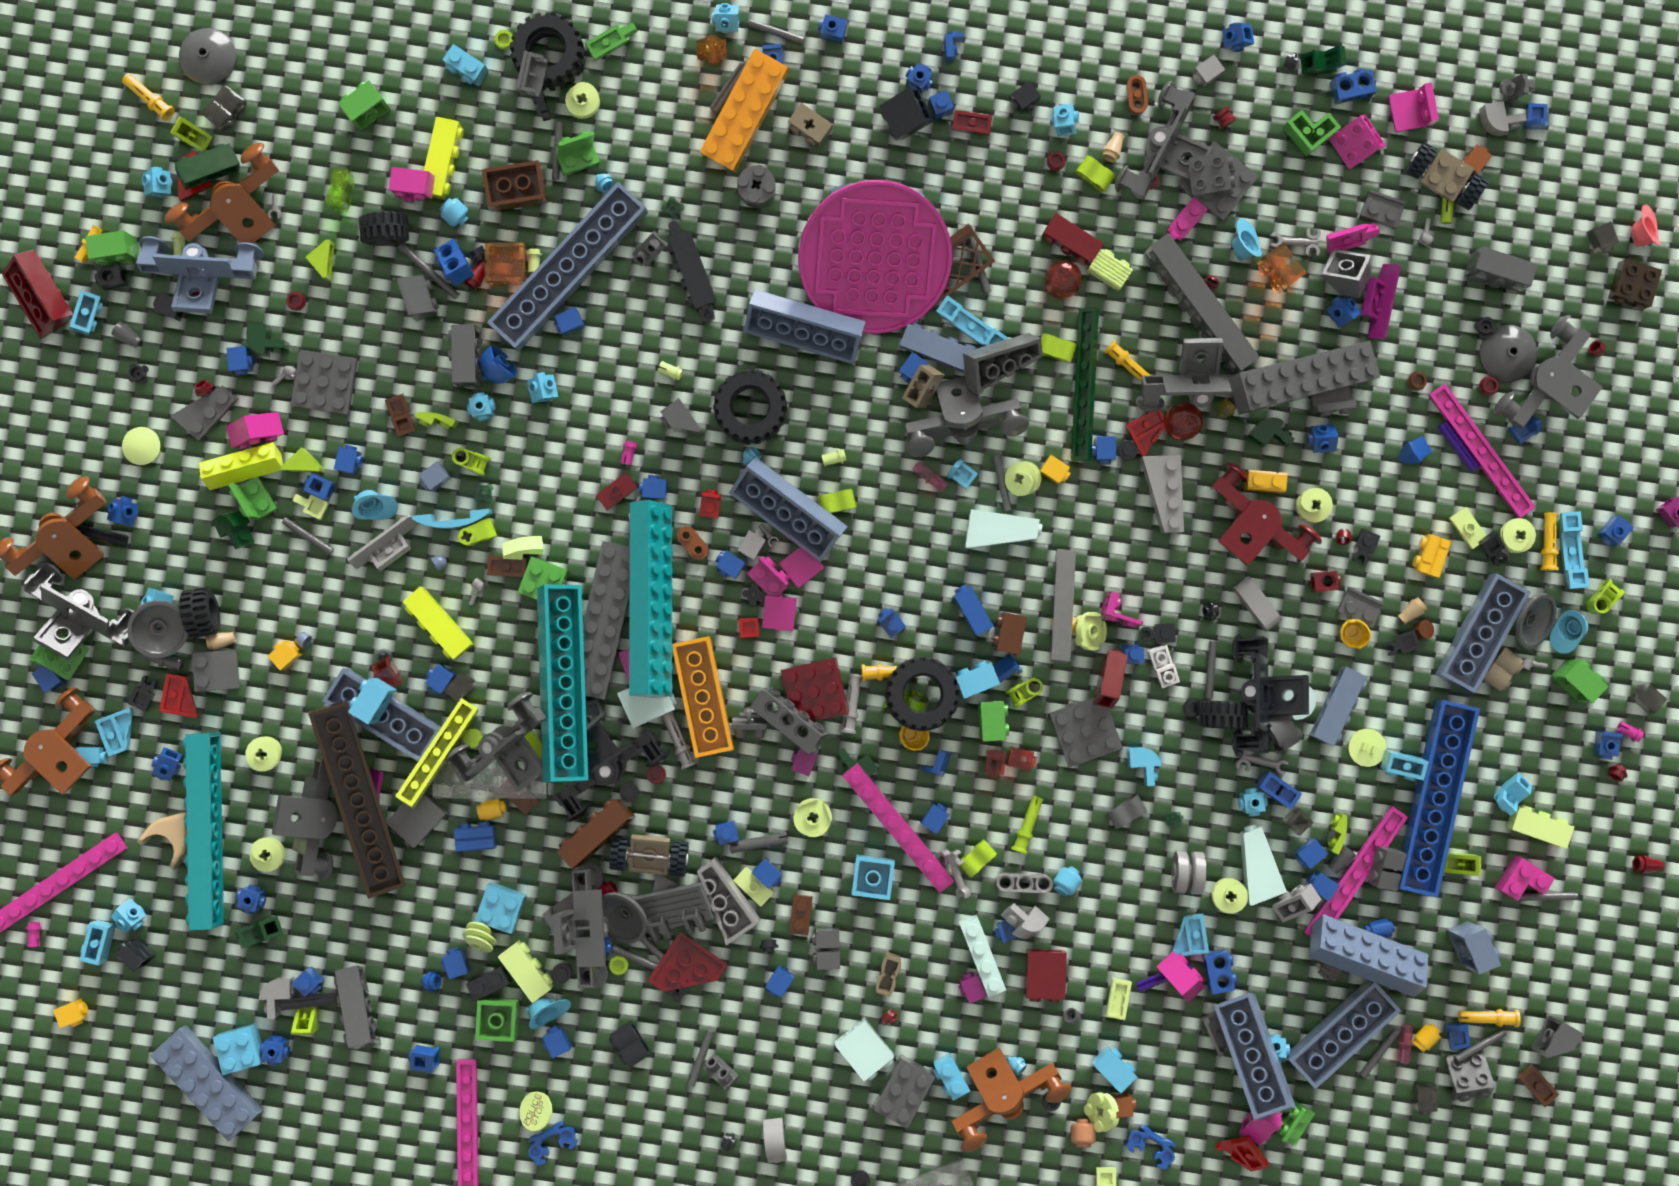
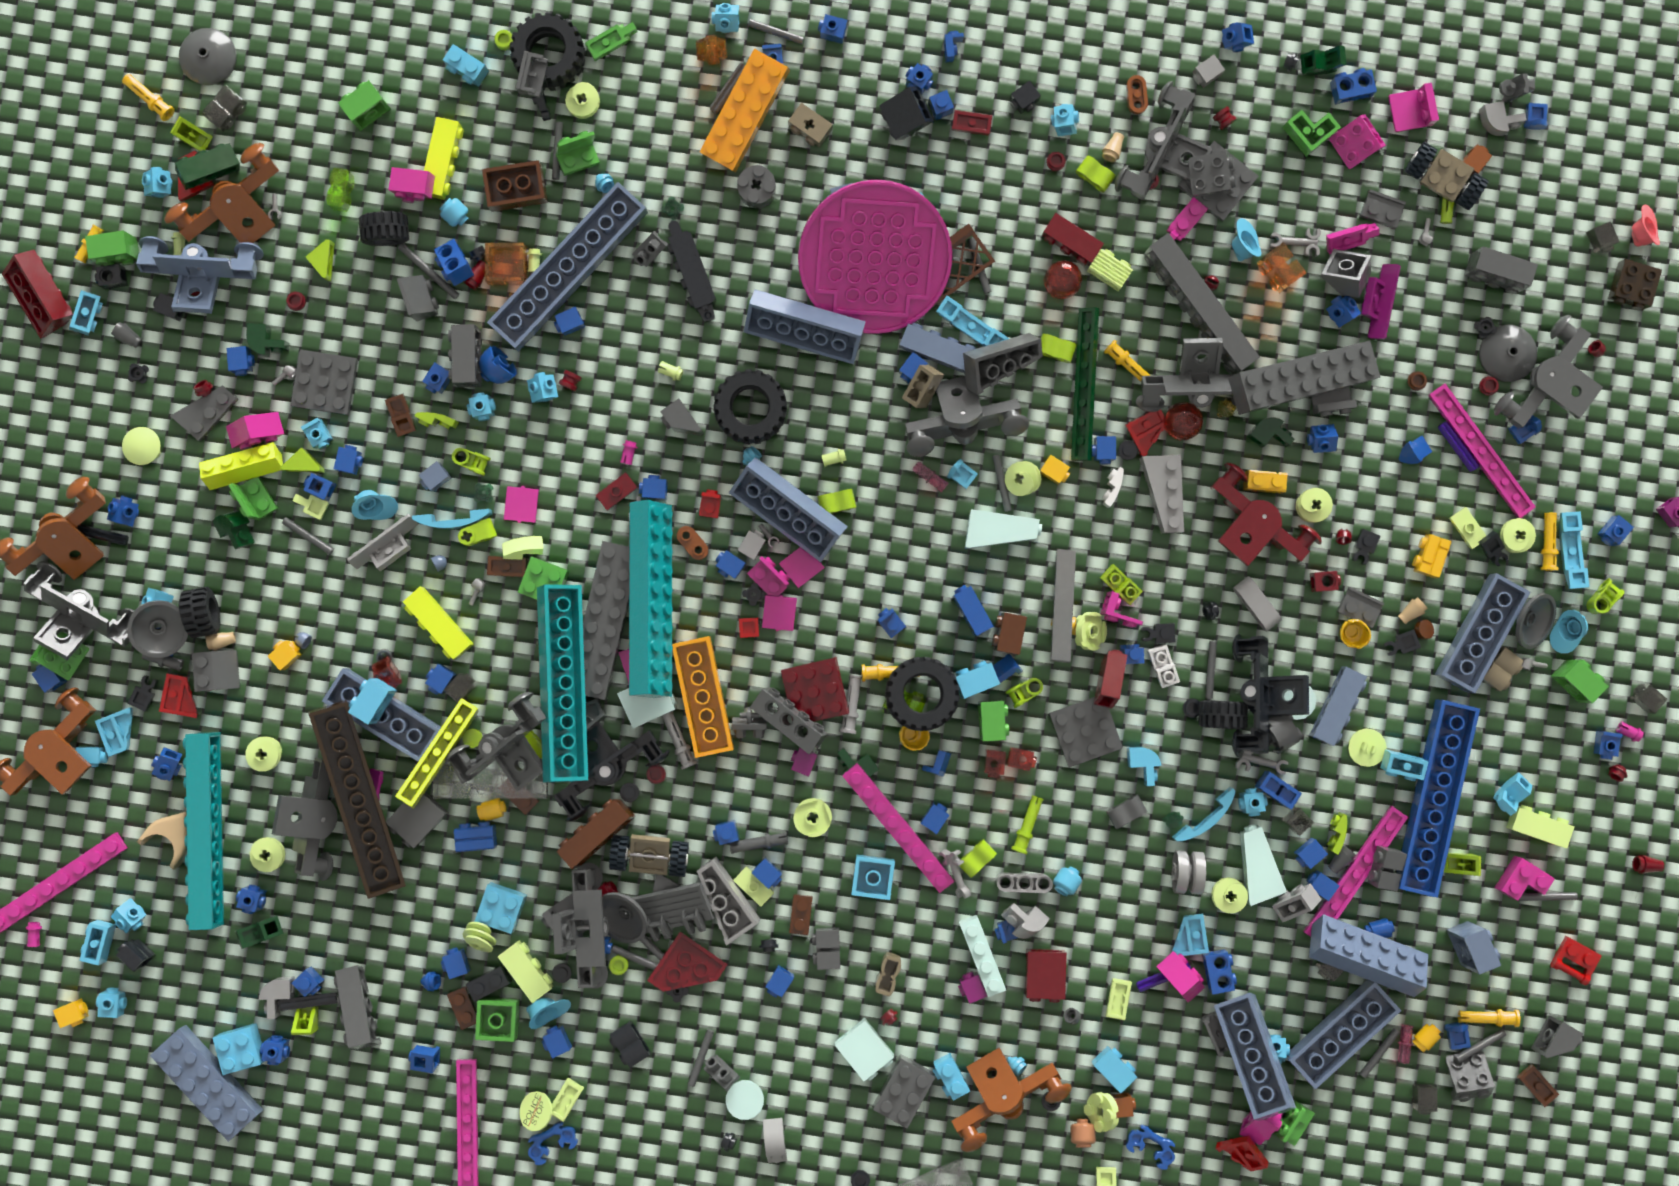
(111, 1003): none -> medium azure brick
(324, 436): none -> medium azure brick
(437, 379): none -> blue brick
(463, 1007): none -> reddish brown plate
(521, 504): none -> dark pink piece
(566, 1099): none -> yellowish green plate
(570, 380): none -> dark red wheel
(744, 1099): none -> light aqua tile
(1115, 481): none -> white slope
(1121, 584): none -> lime slope
(1224, 801): none -> medium azure slope
(1578, 954): none -> red plate

